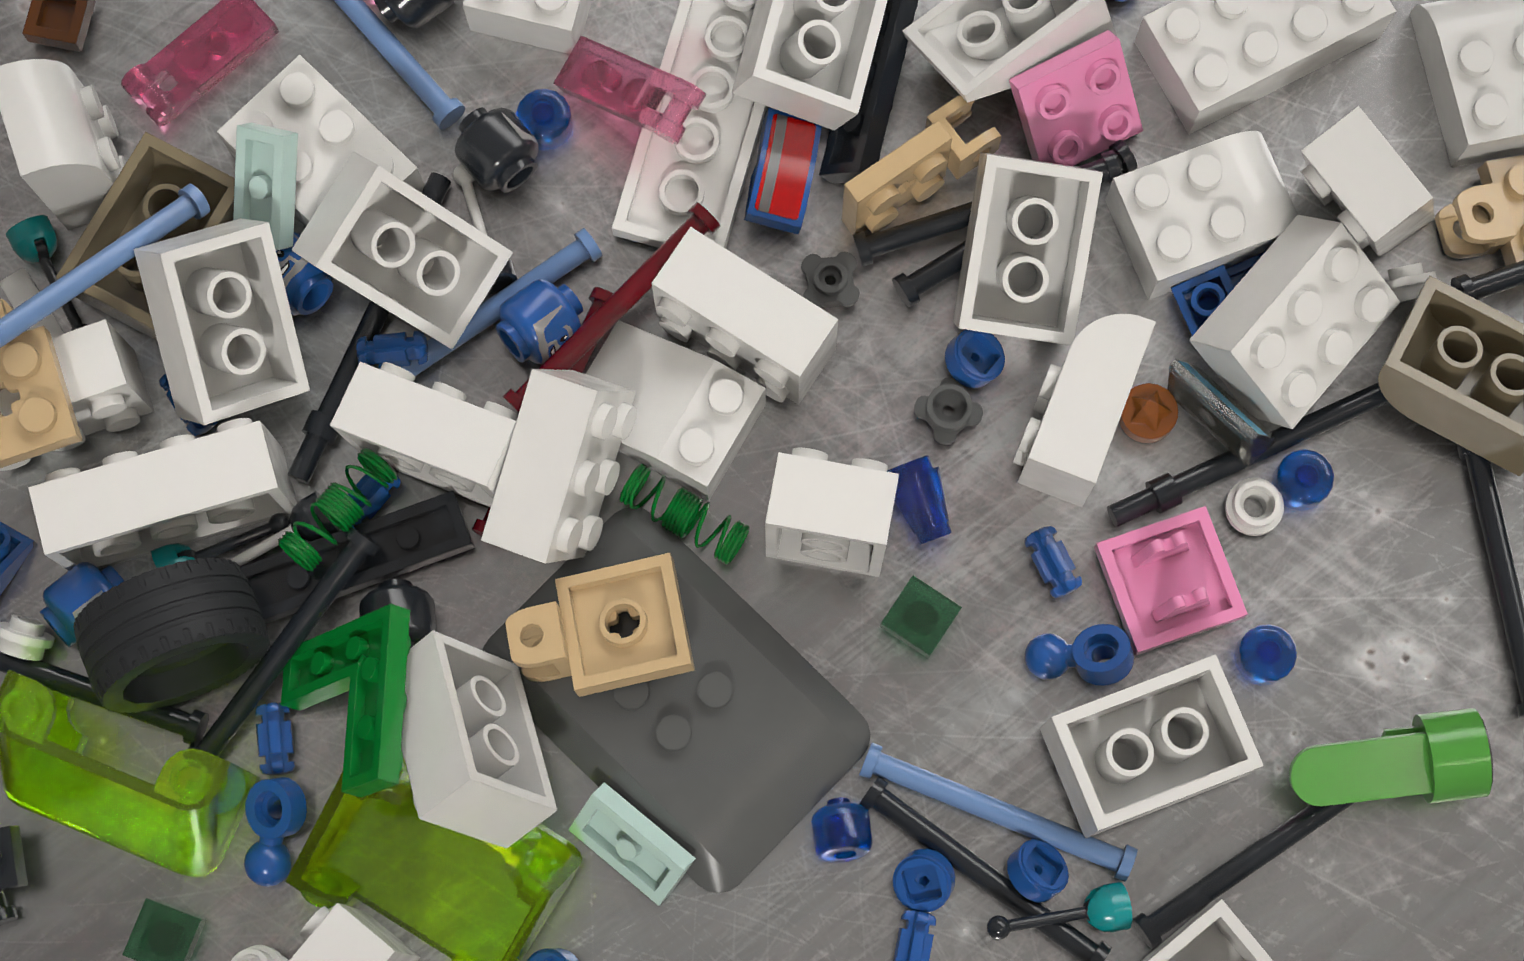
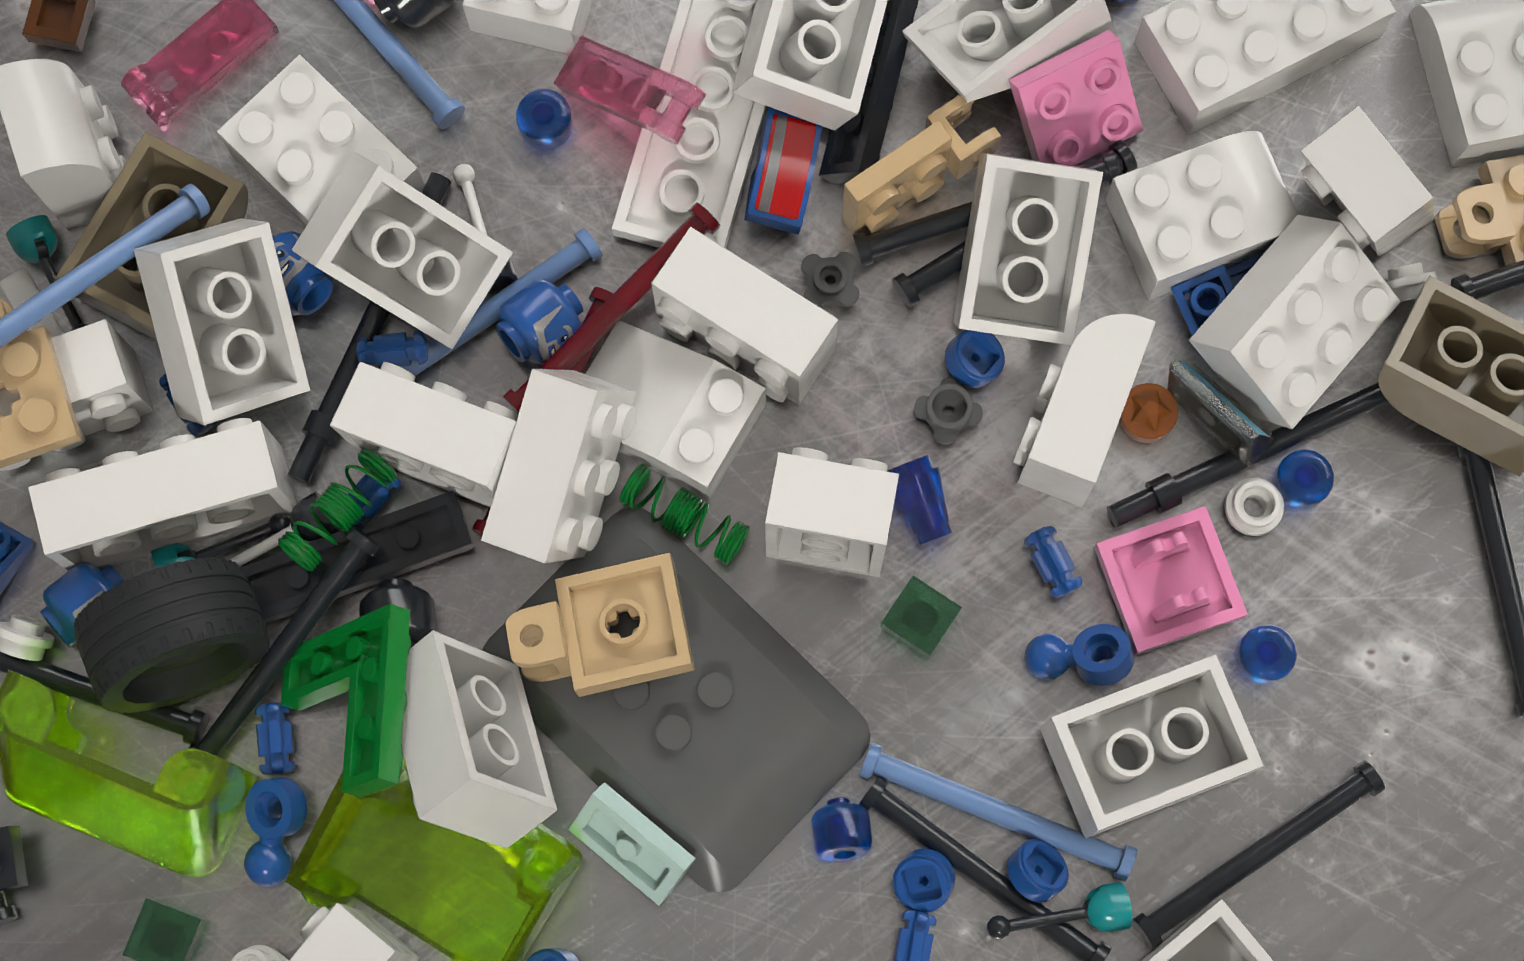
(266, 179): light aqua plate -> none
(496, 149): black head -> none
(1438, 756): bright green piece -> none

